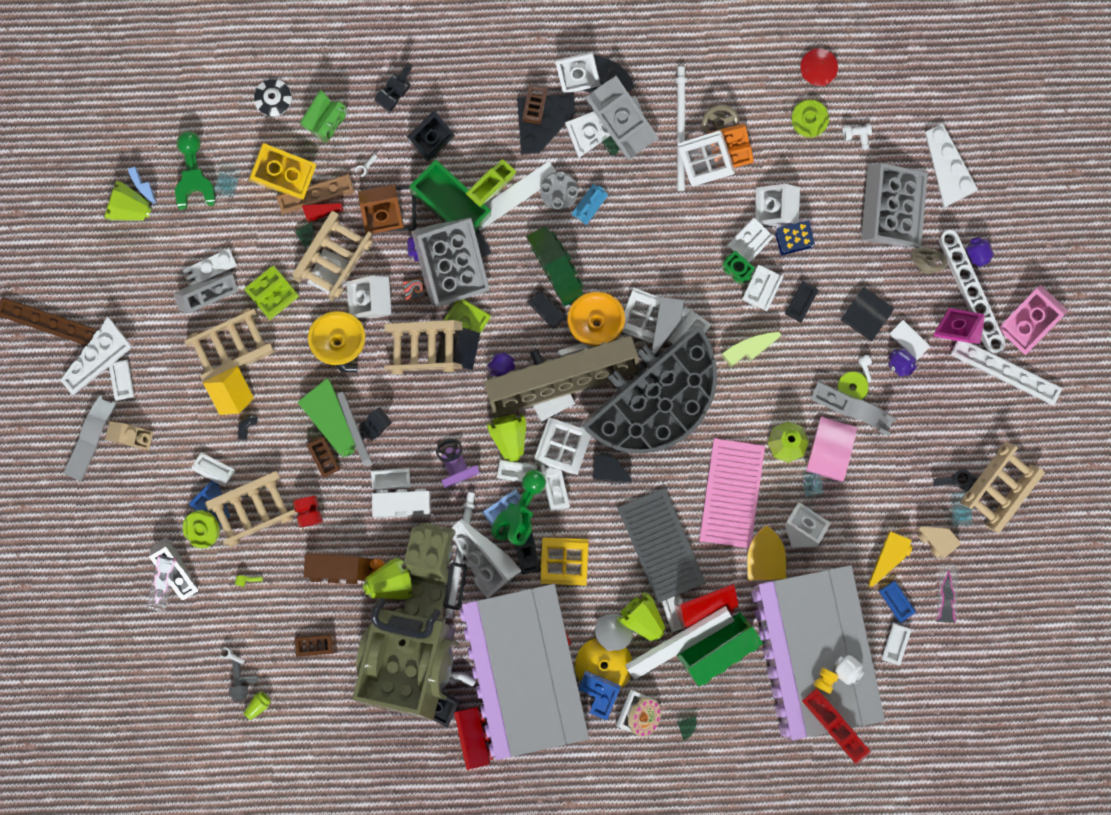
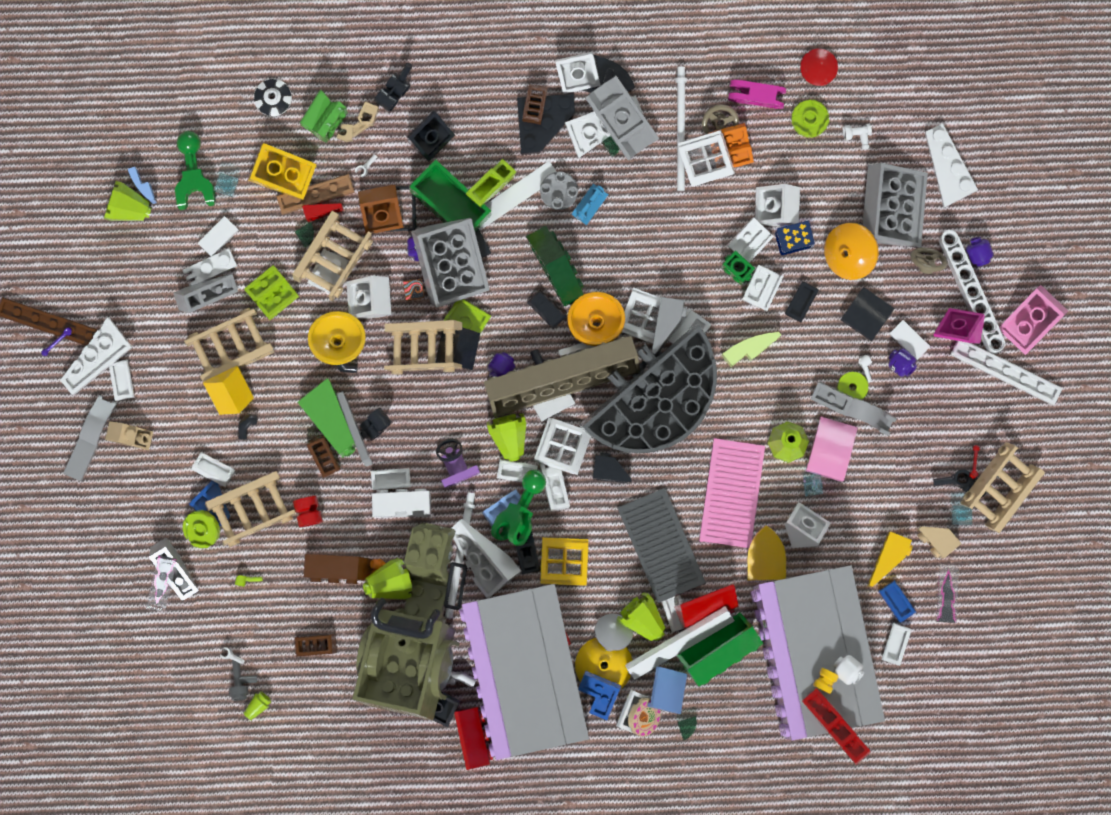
(67, 331): none -> dark purple hinge
(218, 236): none -> white tile
(353, 131): none -> tan piece
(668, 690): none -> medium blue piece
(756, 94): none -> dark pink piece
(861, 250): none -> light orange dish
(973, 474): none -> red hinge

